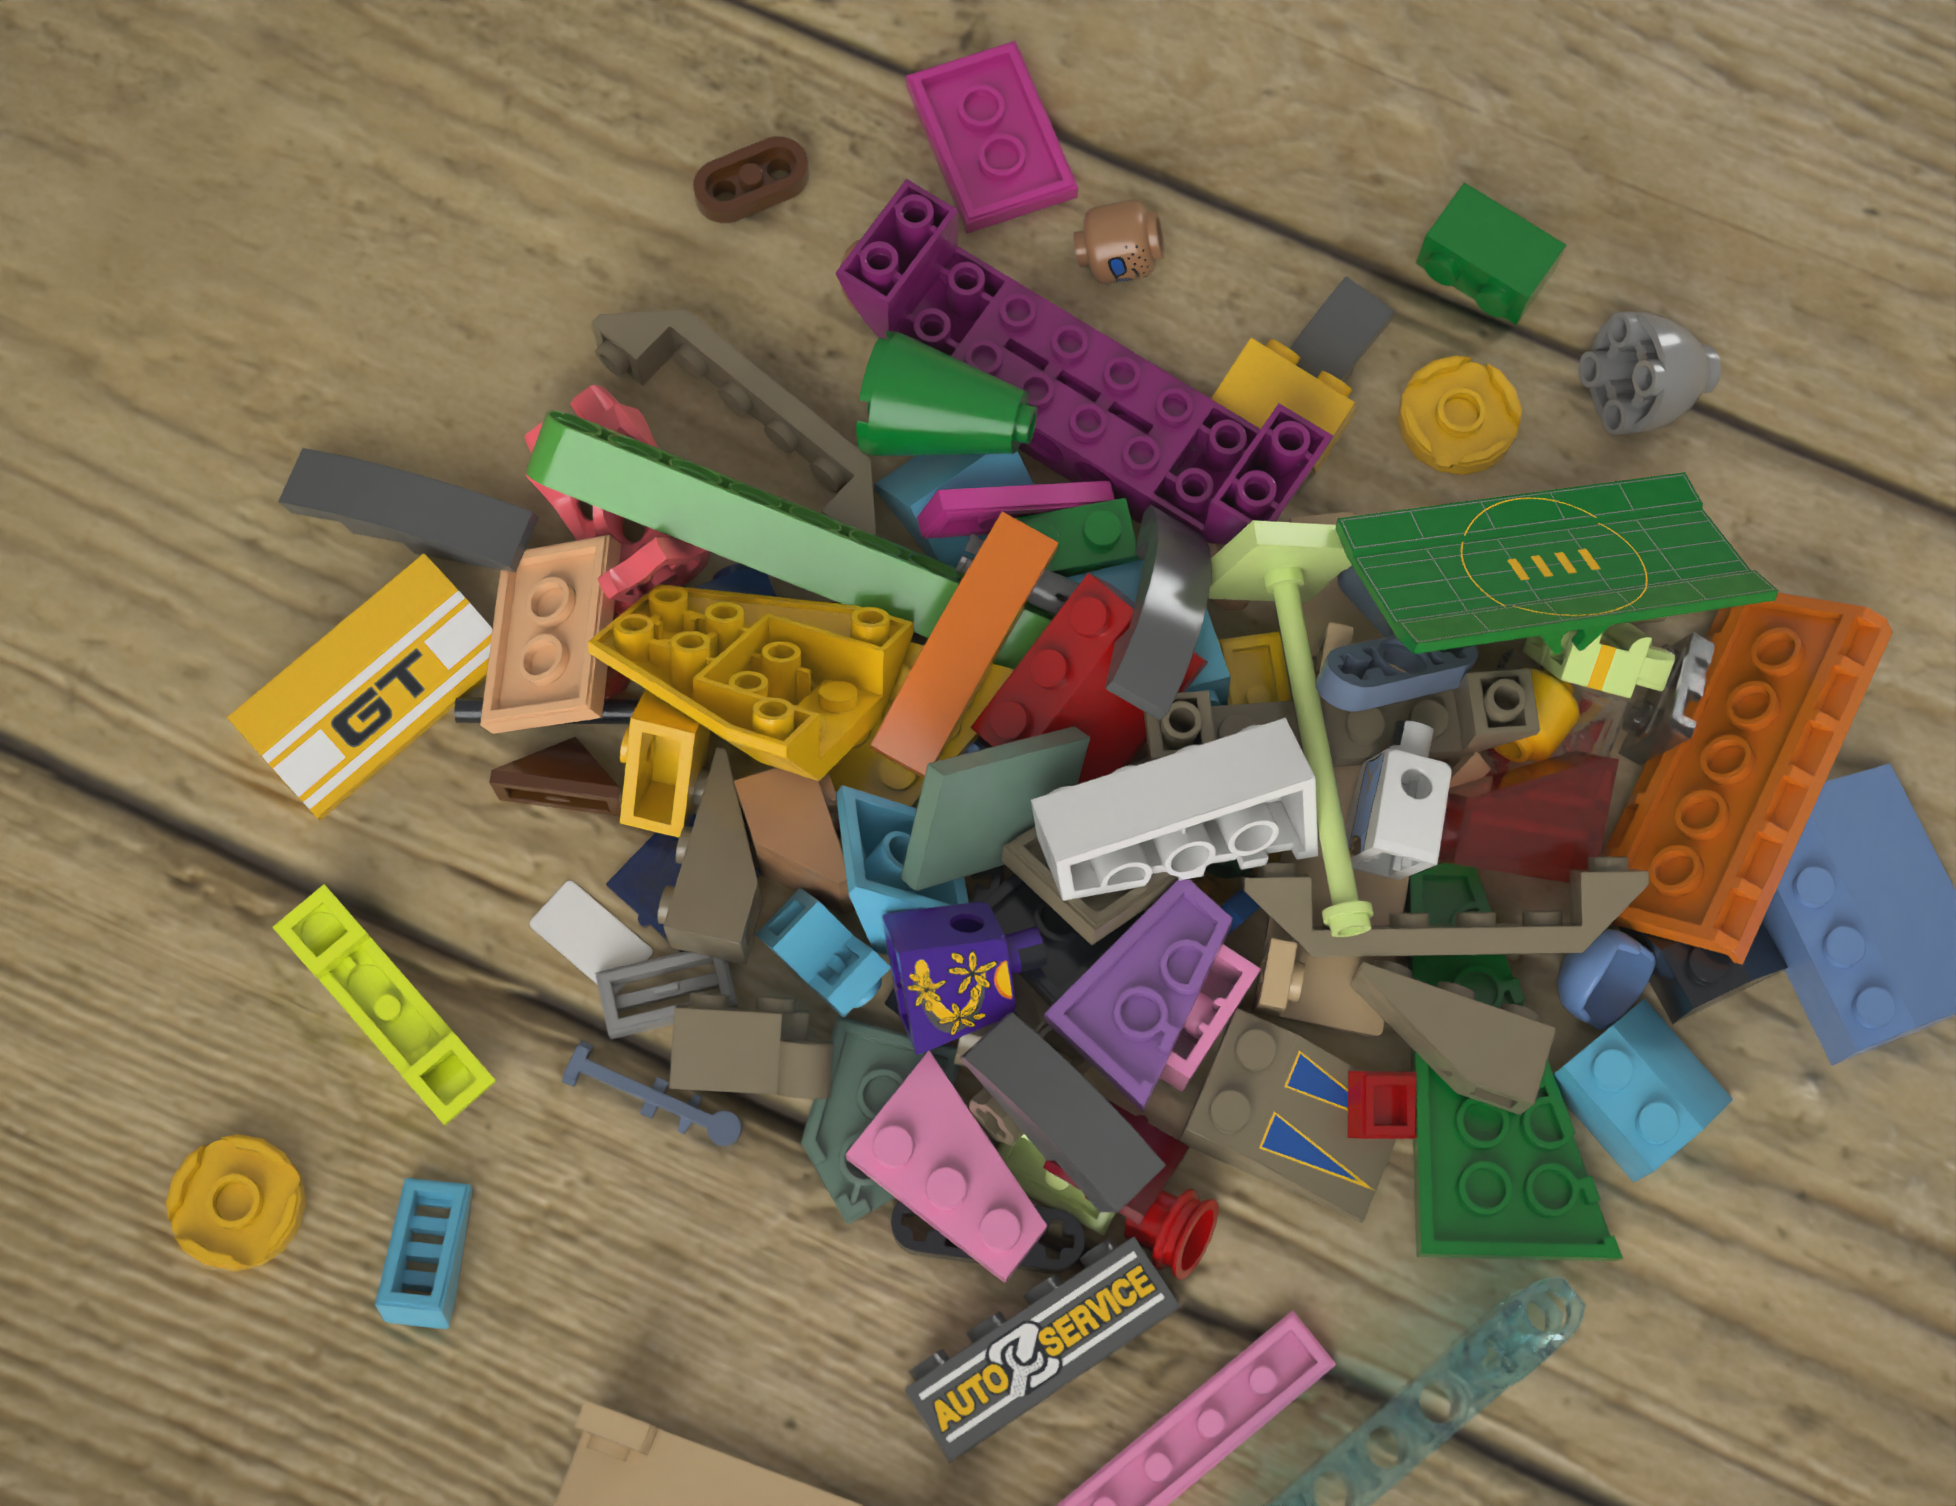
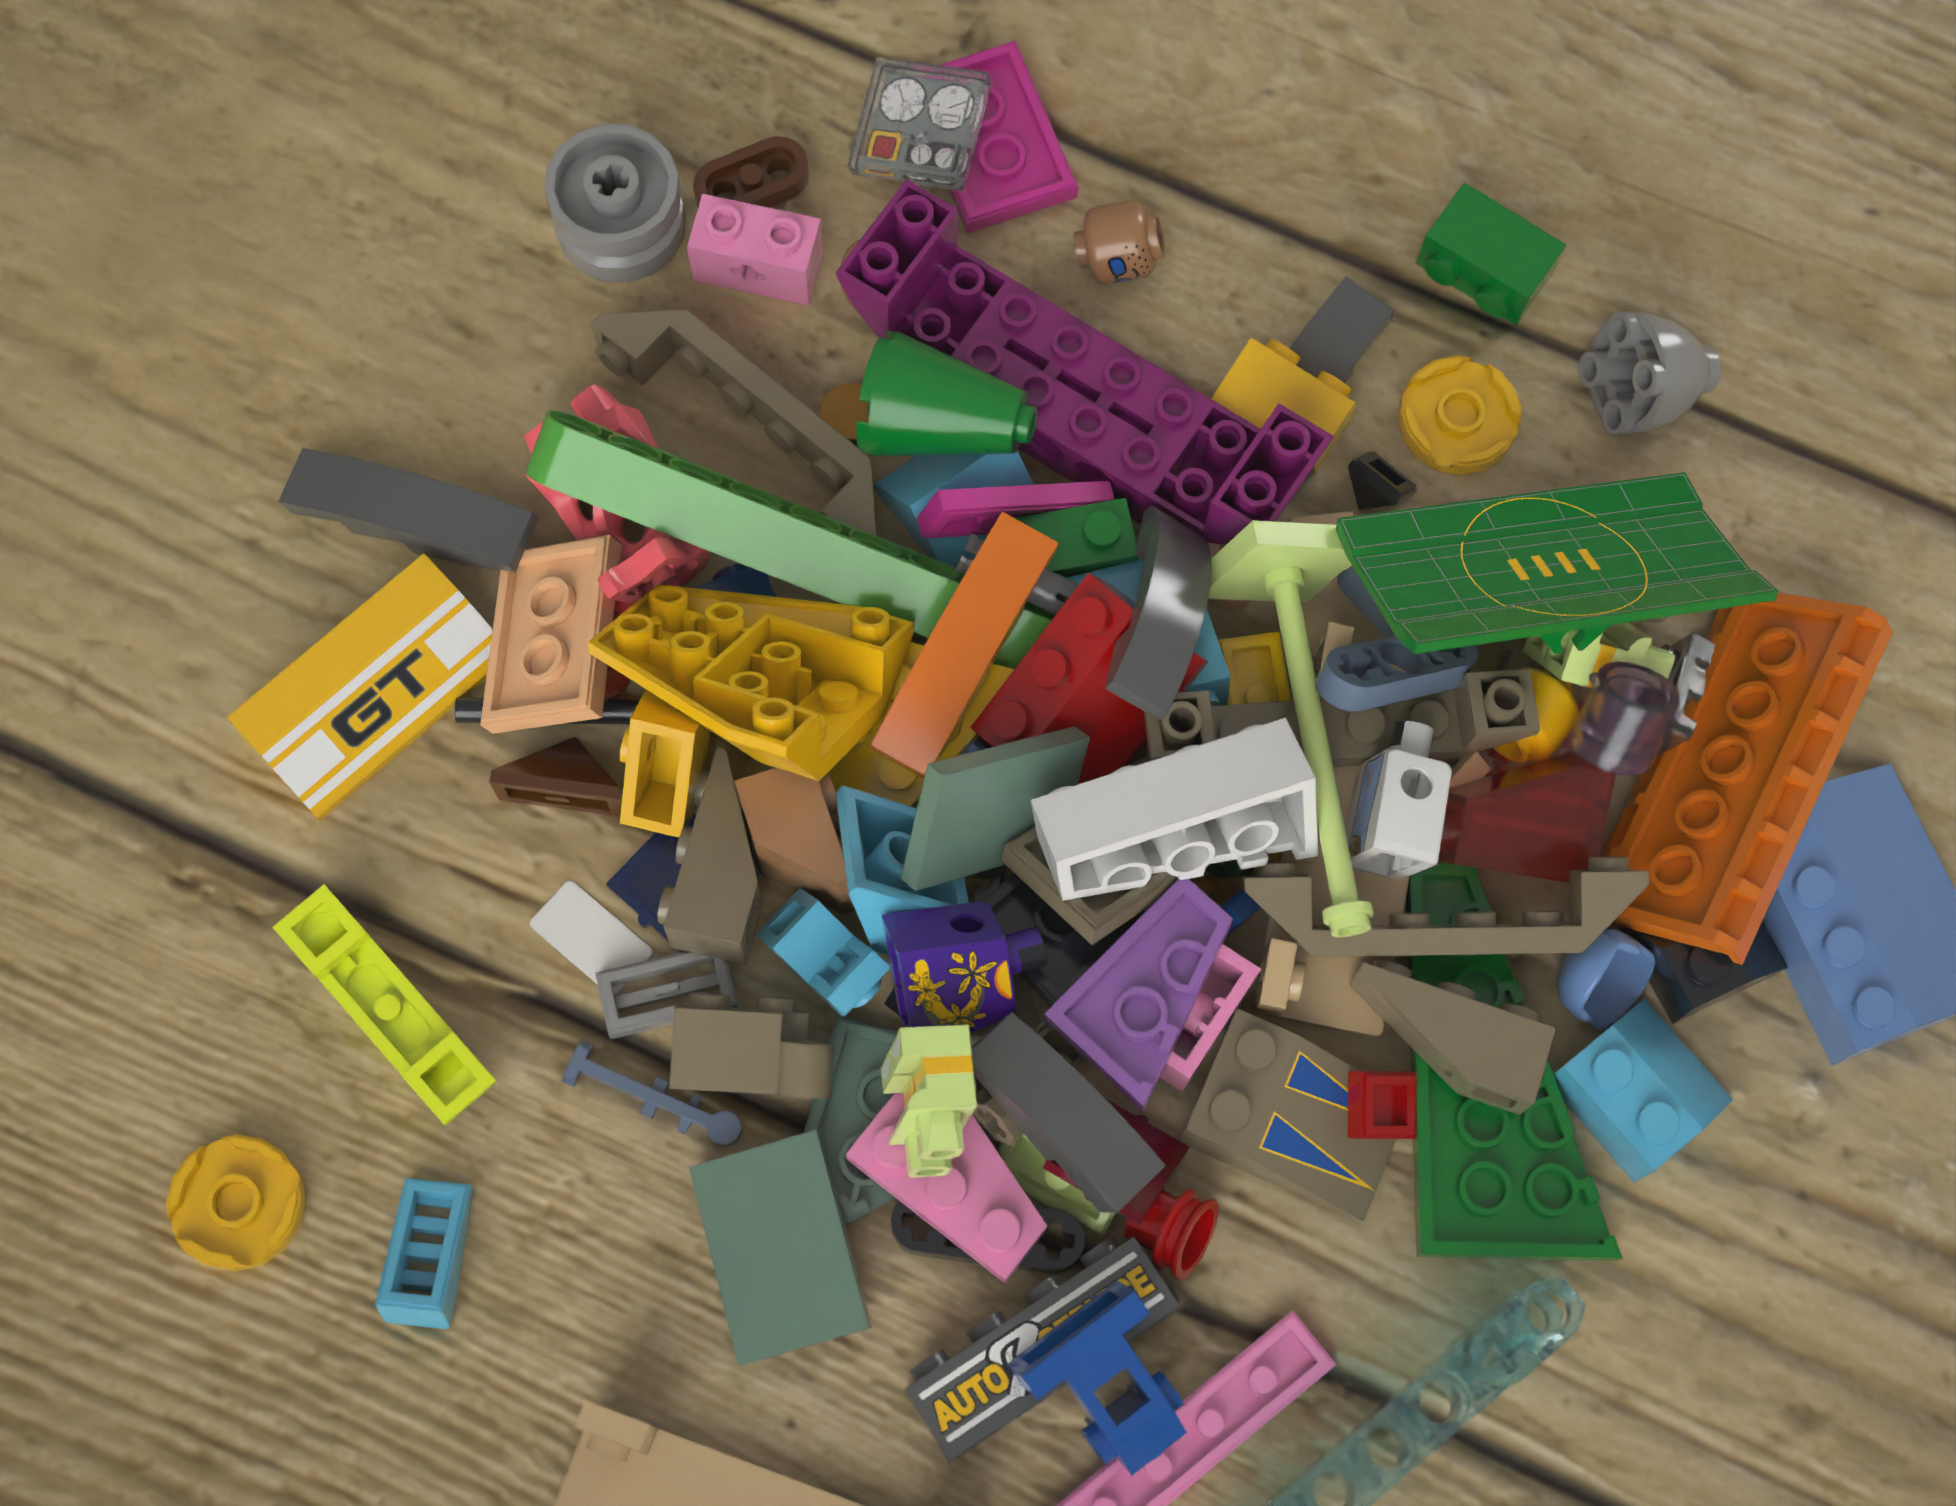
(615, 202): none -> light grey wheel
(755, 249): none -> bright pink brick
(780, 1247): none -> sand green tile
(843, 409): none -> pearl gold tile
(920, 123): none -> clear tile
(938, 1091): none -> yellowish green hips
(1088, 1353): none -> blue tile
(1378, 482): none -> black slope
(1625, 718): none -> piece

